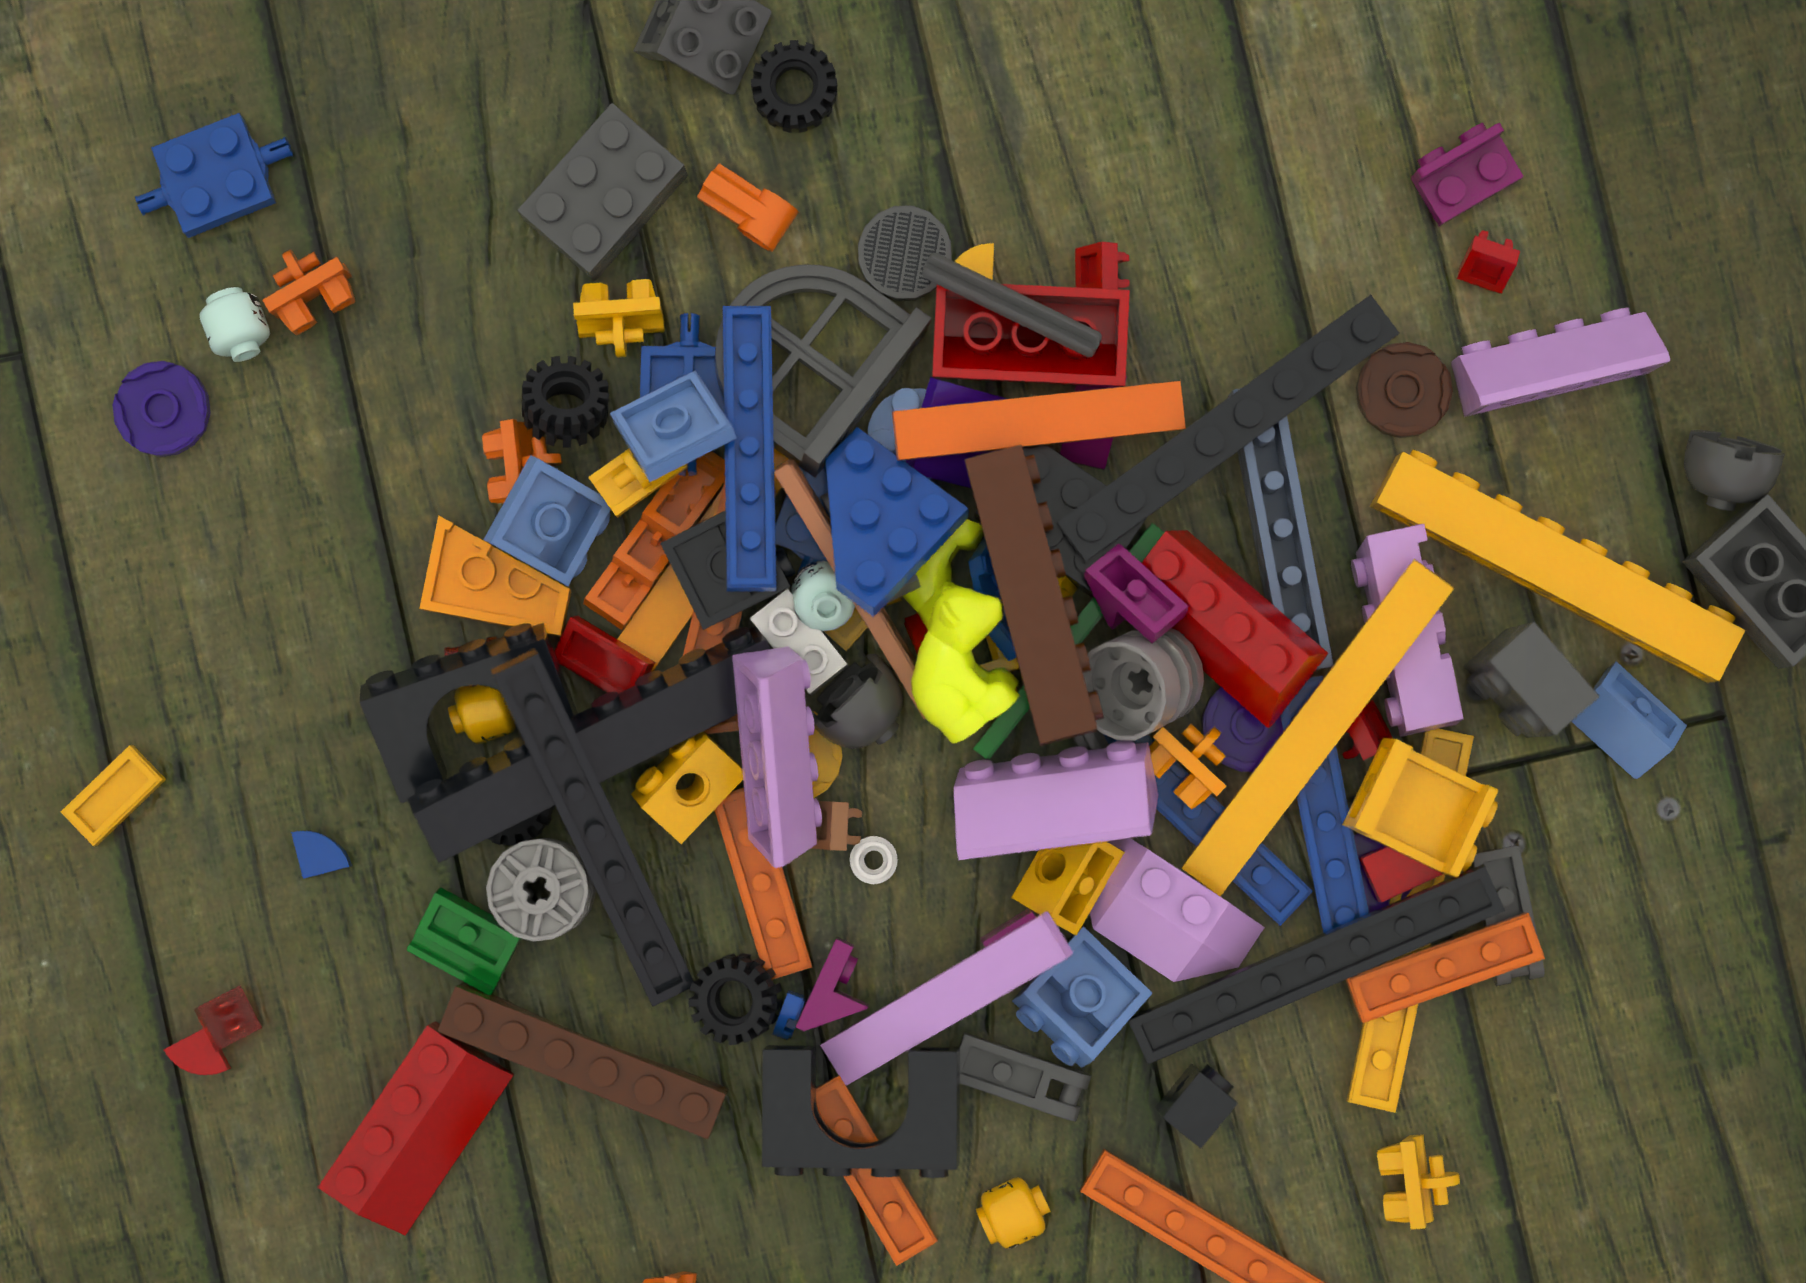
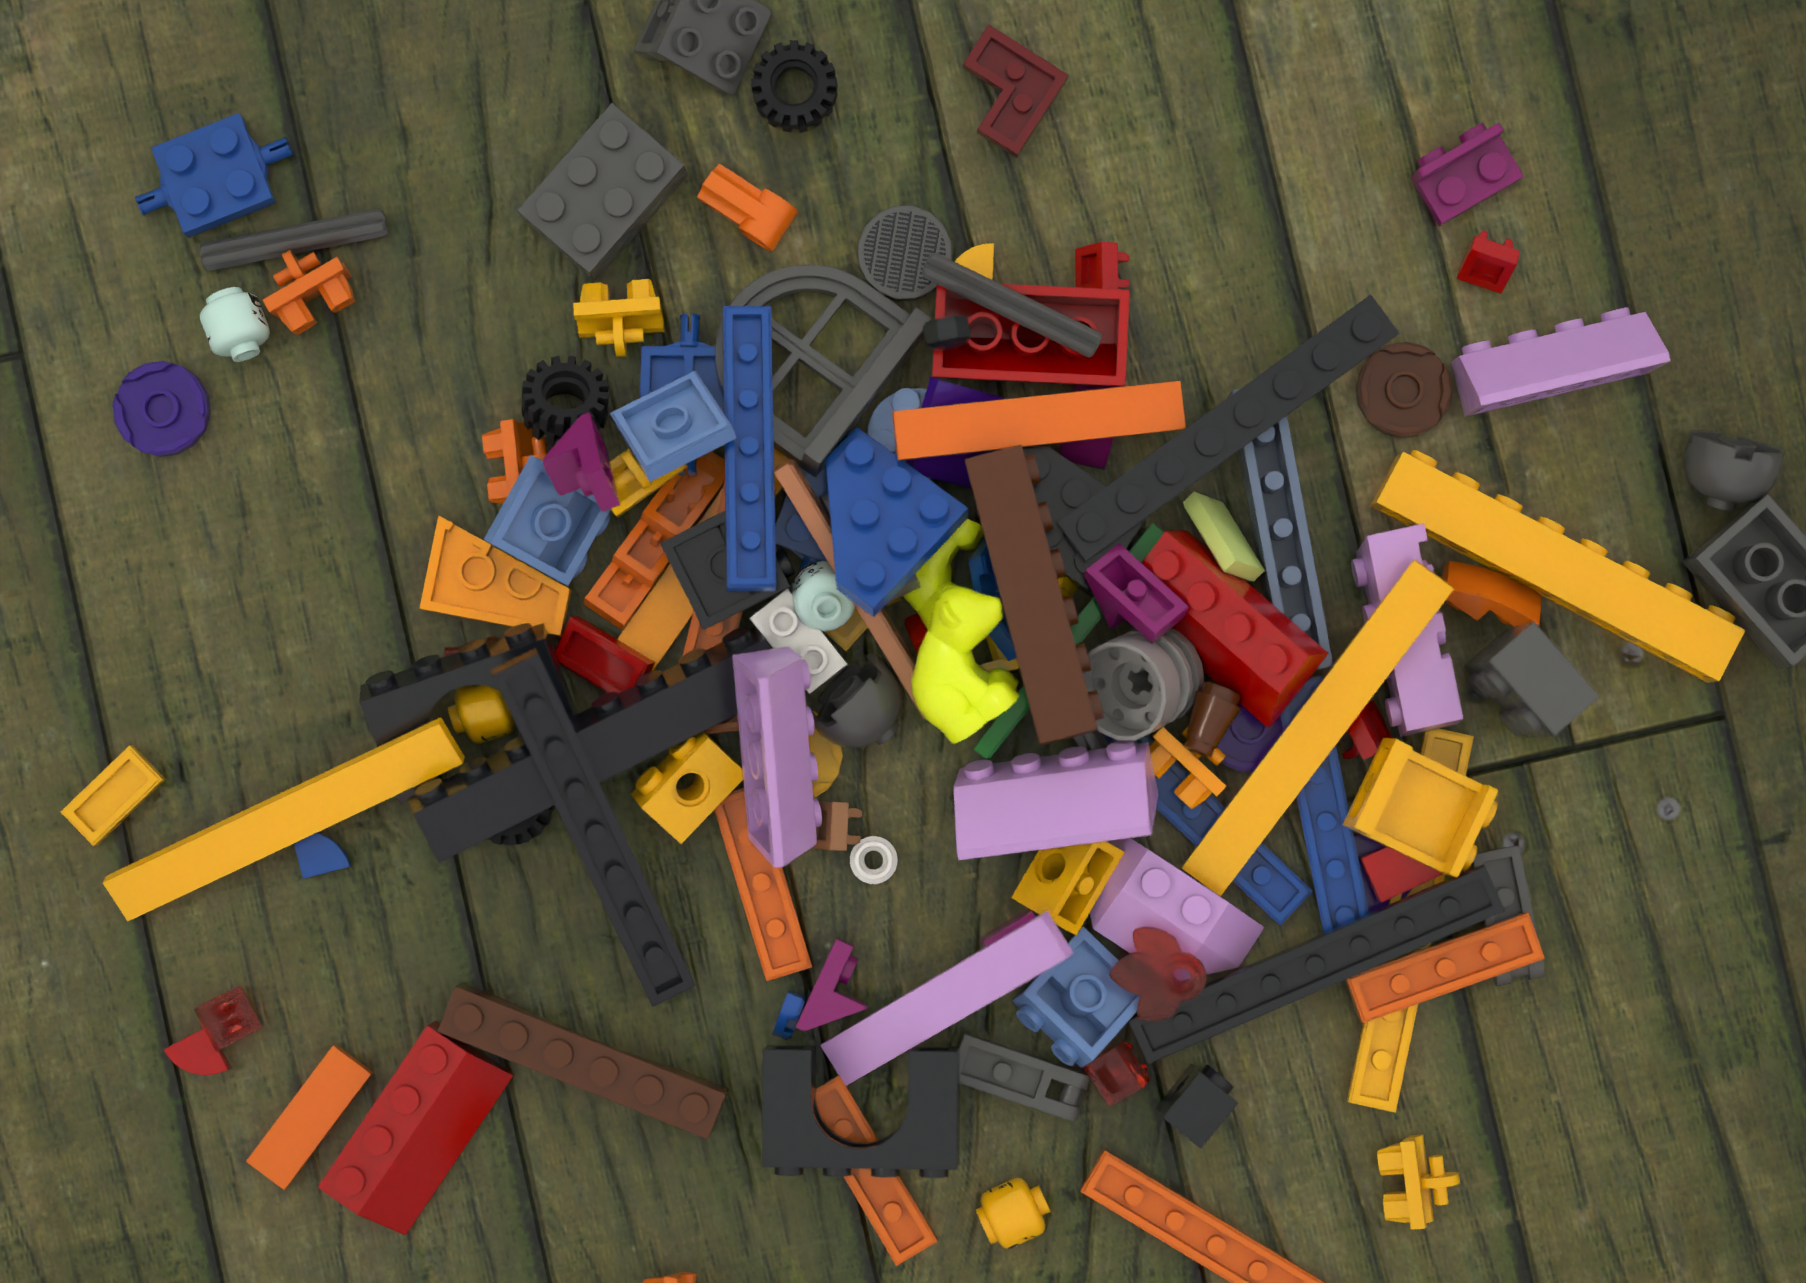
(284, 819): none -> yellow tile
(297, 237): none -> dark grey axle
(309, 1117): none -> orange tile
(463, 941): green plate -> none
(566, 879): light grey wheel -> none
(583, 463): none -> magenta slope
(710, 1010): black tyre -> none
(946, 333): none -> black tile
(1026, 88): none -> dark red plate
(1117, 1073): none -> clear red tile
(1152, 976): none -> clear red plate
(1210, 718): none -> reddish brown cone
(1223, 537): none -> yellowish green tile
(1484, 590): none -> orange slope
(1629, 722): medium blue panel -> none

